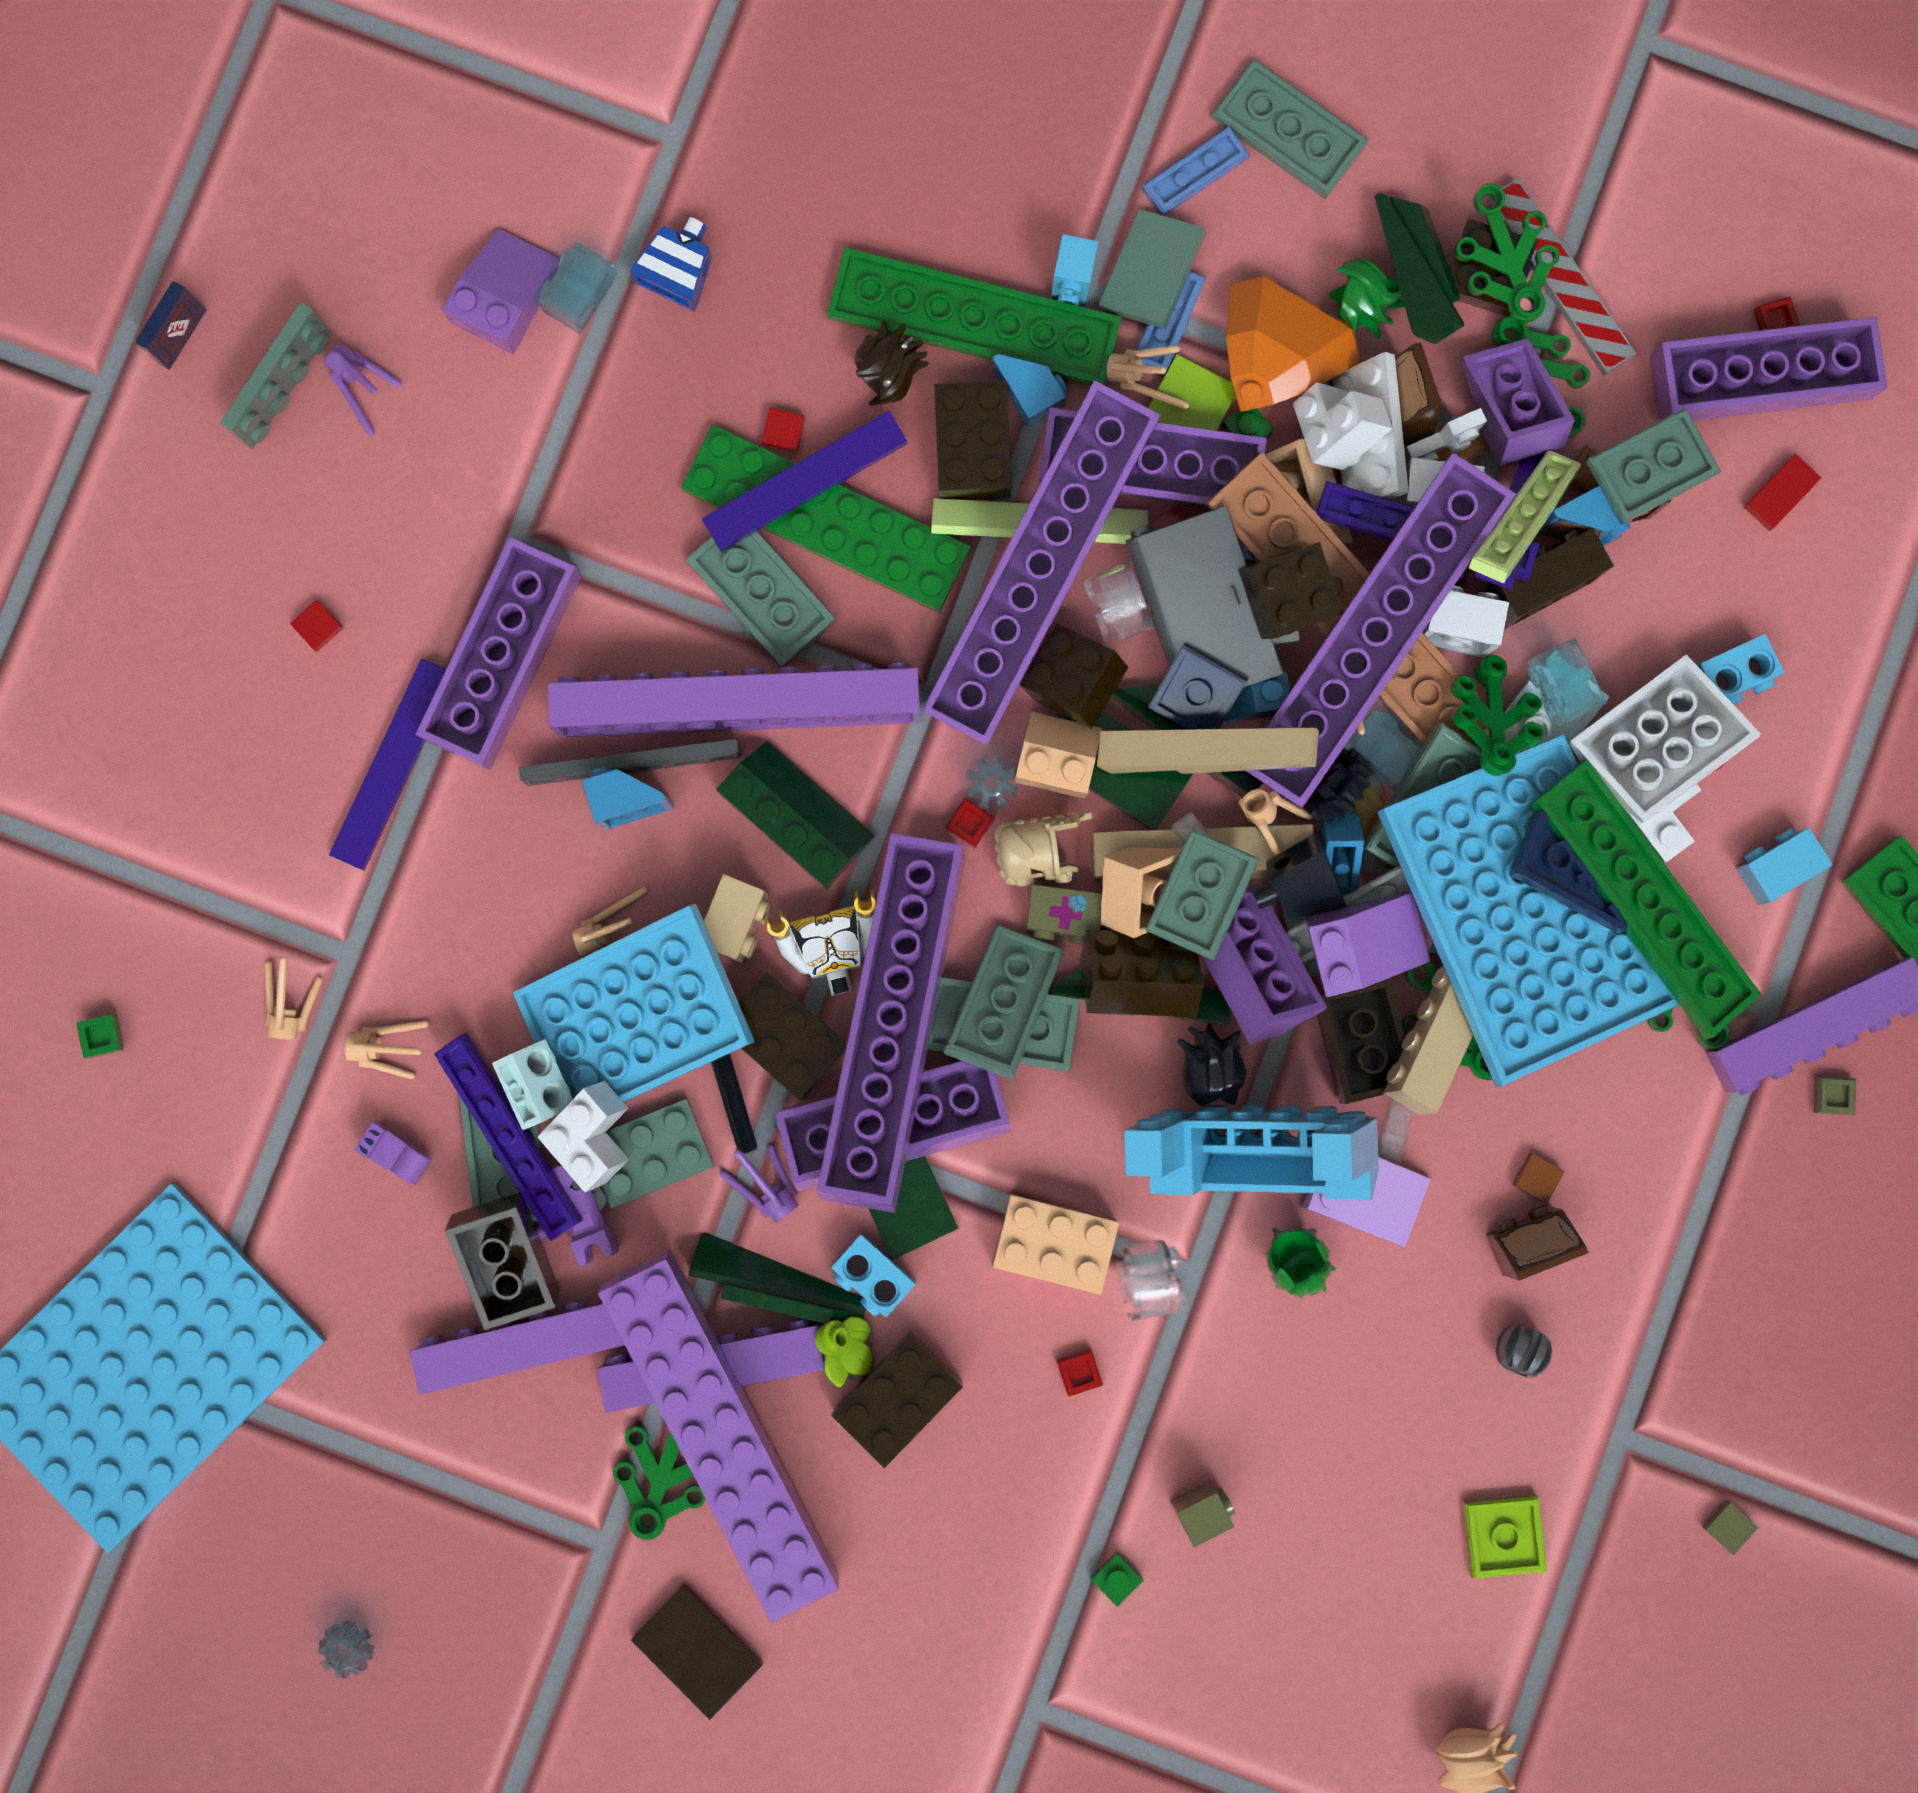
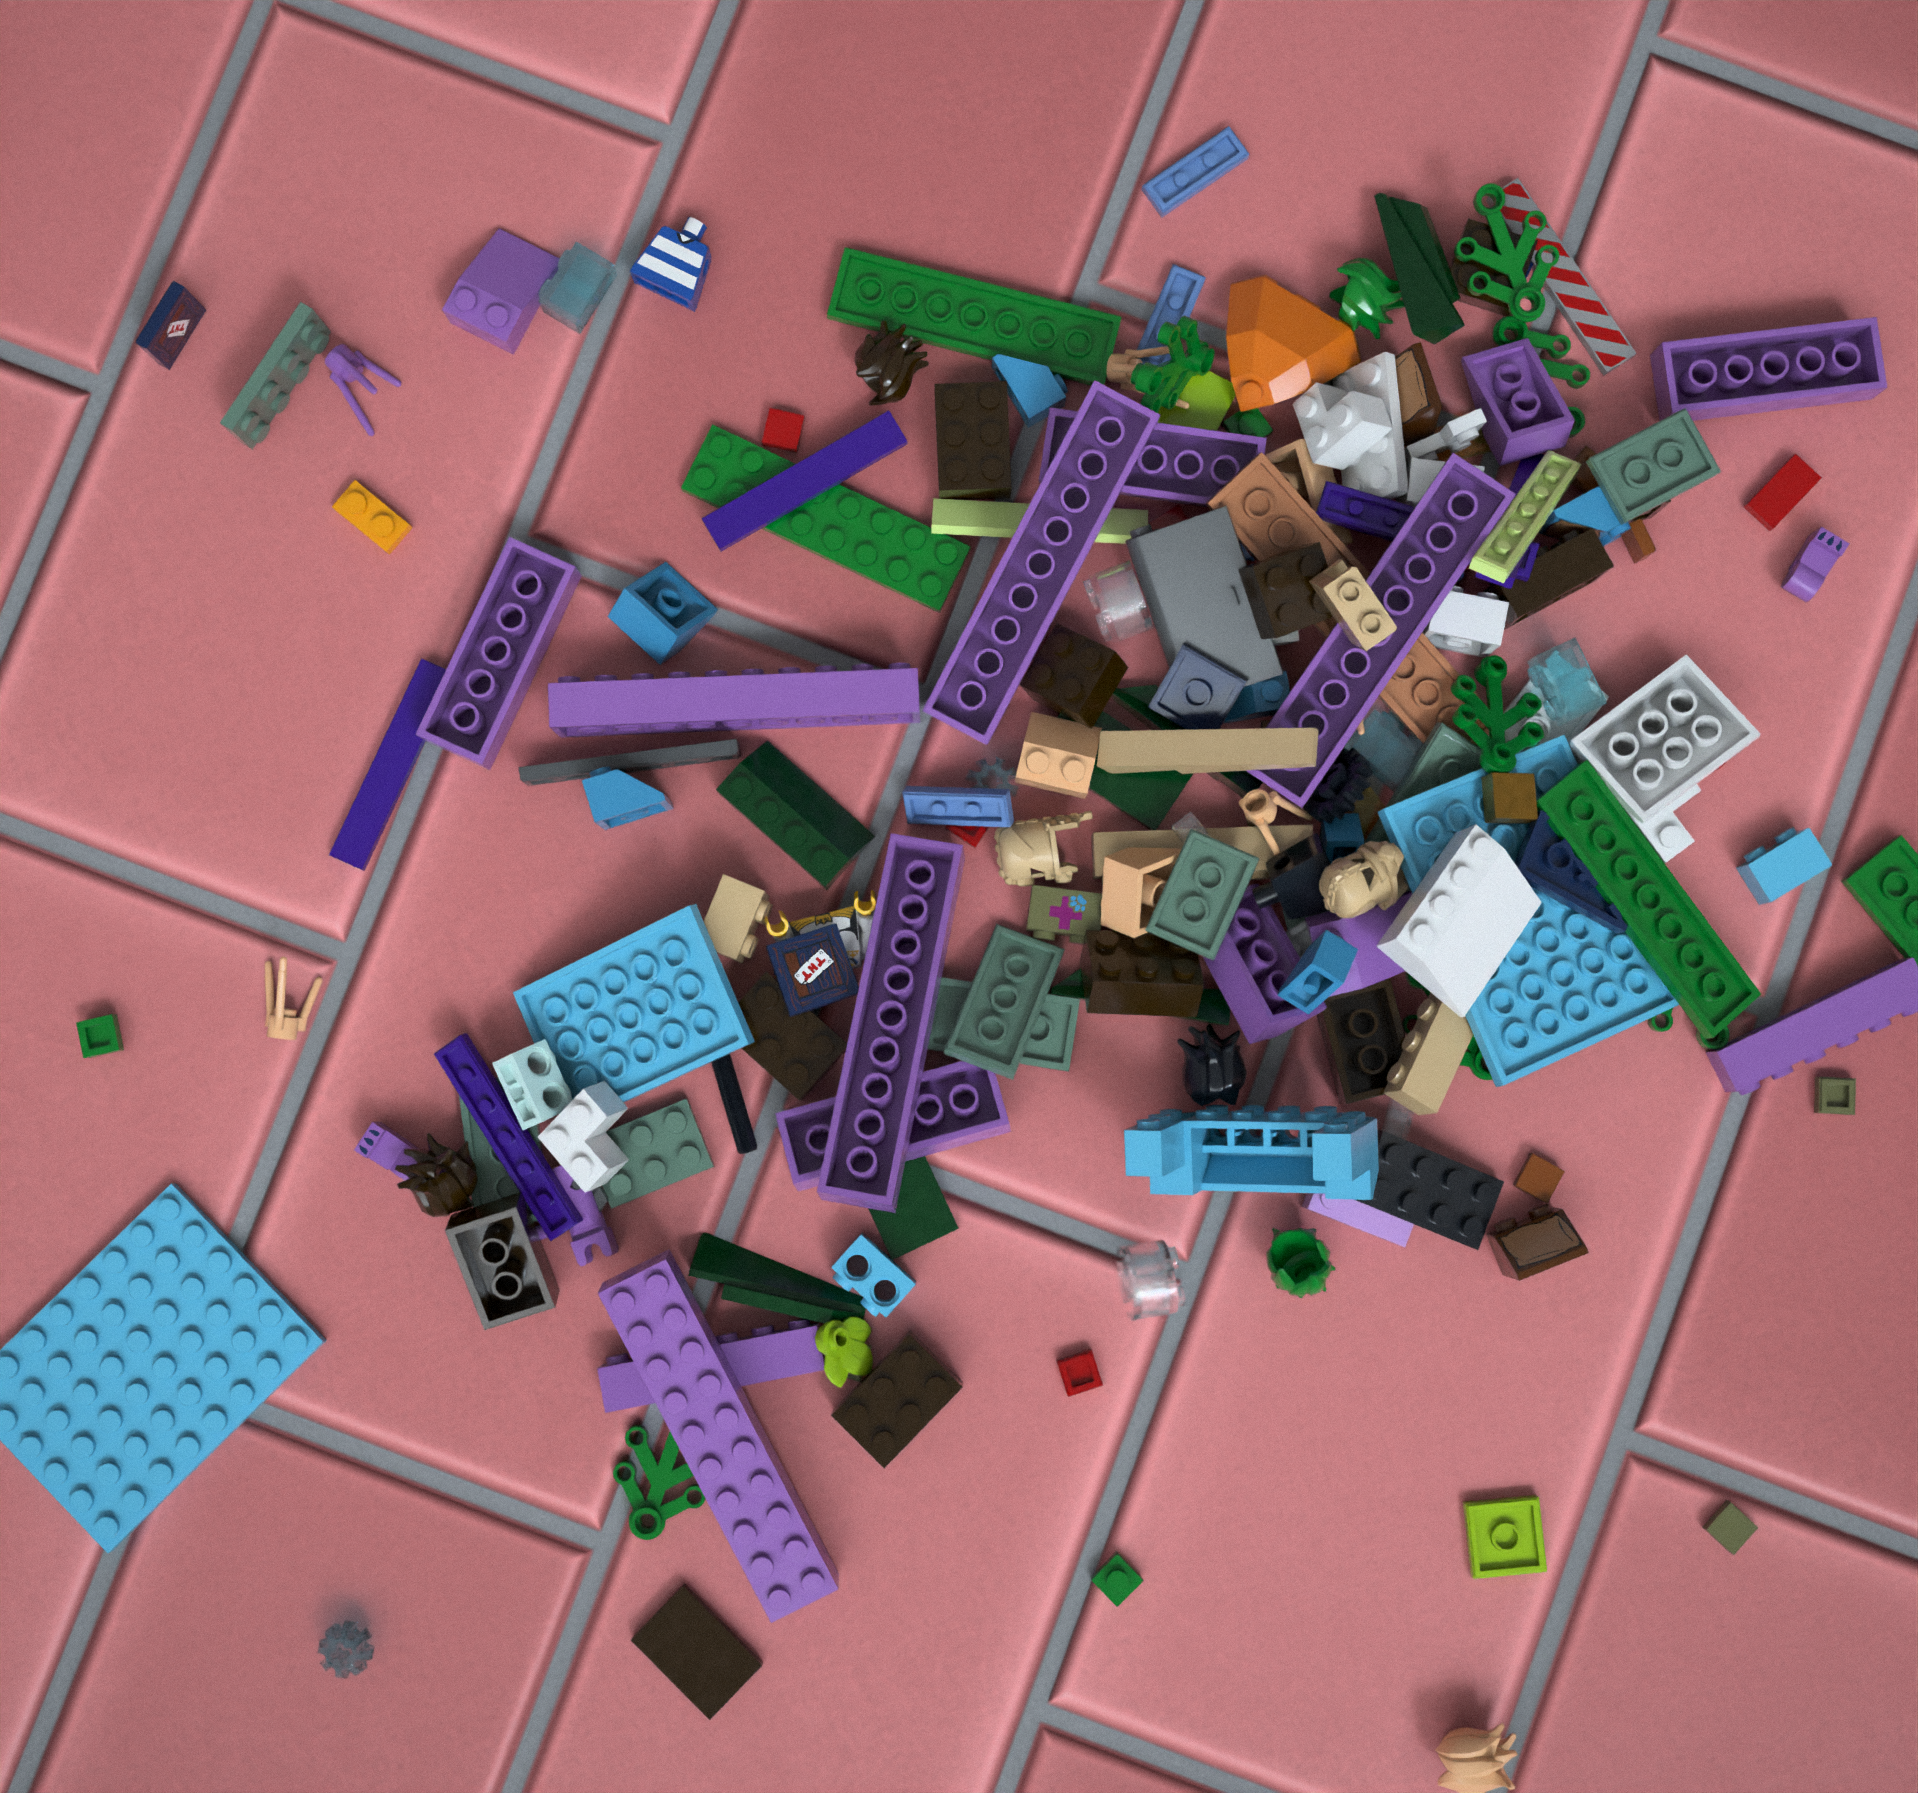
(316, 626): red tile -> none
(366, 1047): light nougat plant -> none
(372, 517): none -> light orange plate
(440, 1179): none -> dark brown hair
(513, 1346): medium lavender brick -> none
(592, 937): light nougat plant -> none
(661, 612): none -> dark azure slope
(763, 595): sand green plate -> none
(777, 1201): medium lavender plant -> none
(812, 970): none -> tile
(958, 806): none -> medium blue tile
(1055, 1244): light nougat brick -> none
(1074, 270): medium azure brick -> none
(1152, 268): sand green tile -> none
(1194, 361): none -> green plant
(1204, 1512): olive brick -> none
(1289, 128): sand green tile -> none
(1318, 972): none -> dark azure slope
(1353, 605): none -> tan panel
(1364, 880): none -> tan helmet
(1433, 1191): none -> black plate
(1461, 919): none -> white slope
(1509, 798): none -> pearl gold piece
(1524, 1350): flat silver piece -> none
(1638, 541): none -> dark orange tile
(1735, 668): medium azure brick -> none
(1776, 314): red tile -> none
(1813, 563): none -> medium lavender leg

